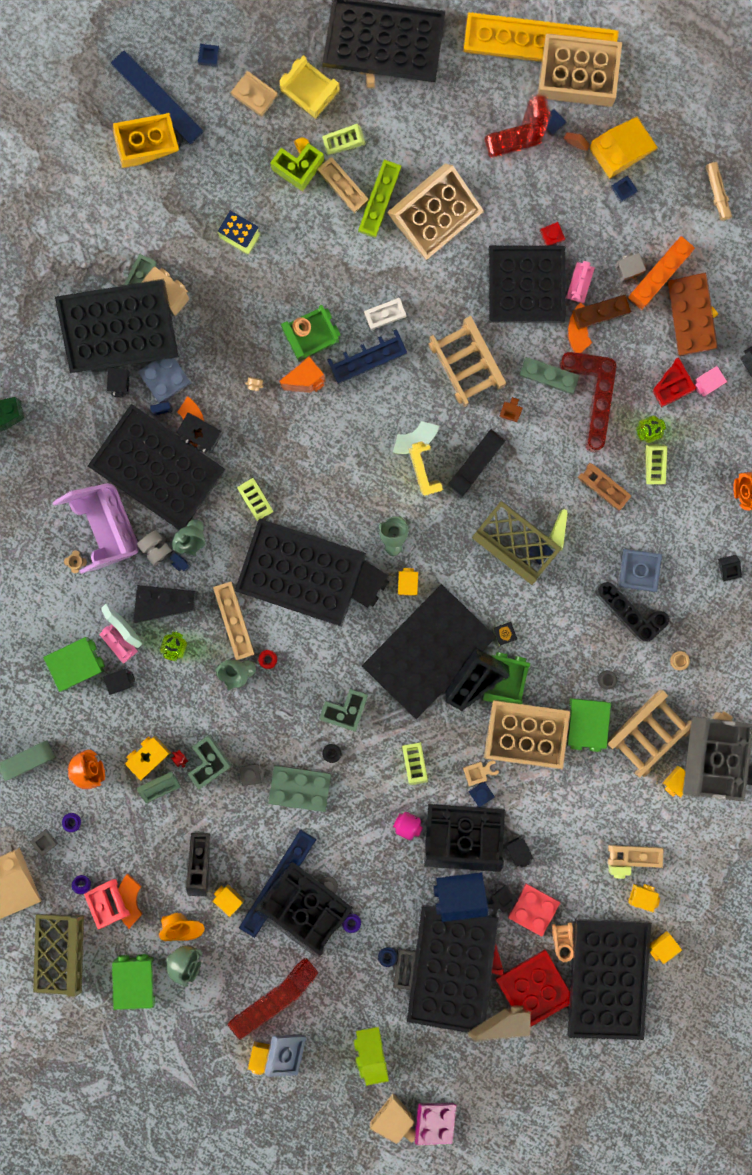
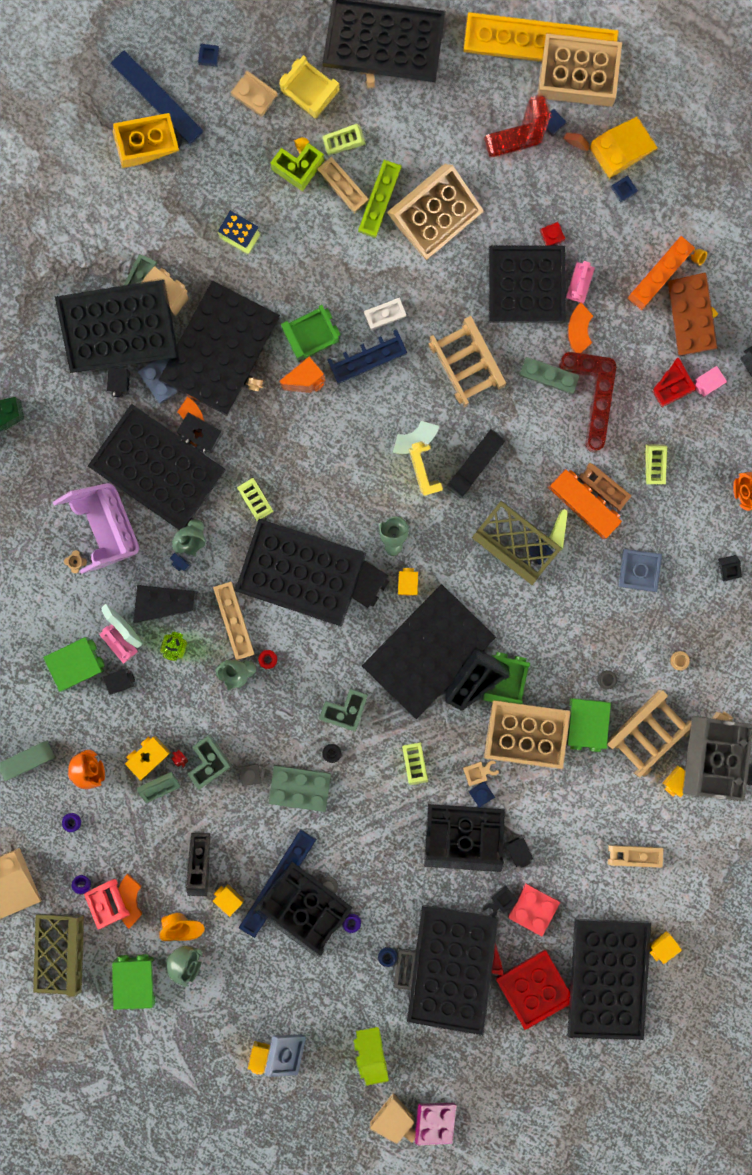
(43, 842): dark grey plate -> none
(155, 548): light grey wheel -> none
(161, 408): dark blue tile -> none
(219, 348): none -> black plate
(275, 1000): clear red beam -> none
(305, 325): light nougat plate -> none
(408, 826): dark pink head -> none
(461, 897): dark blue brick -> none
(505, 633): black tile -> none
(505, 1024): dark tan slope -> none
(511, 411): dark orange tile -> none
(563, 937): light nougat piece -> none
(585, 504): none -> orange brick
(601, 311): reddish brown plate -> none
(619, 871): yellowish green plate -> none
(627, 609): black beam -> none
(630, 267): light grey brick -> none
(644, 897): yellow brick -> none
(650, 429): clear neon green head -> none
(699, 256): none -> yellow hinge
(717, 186): tan pin -> none

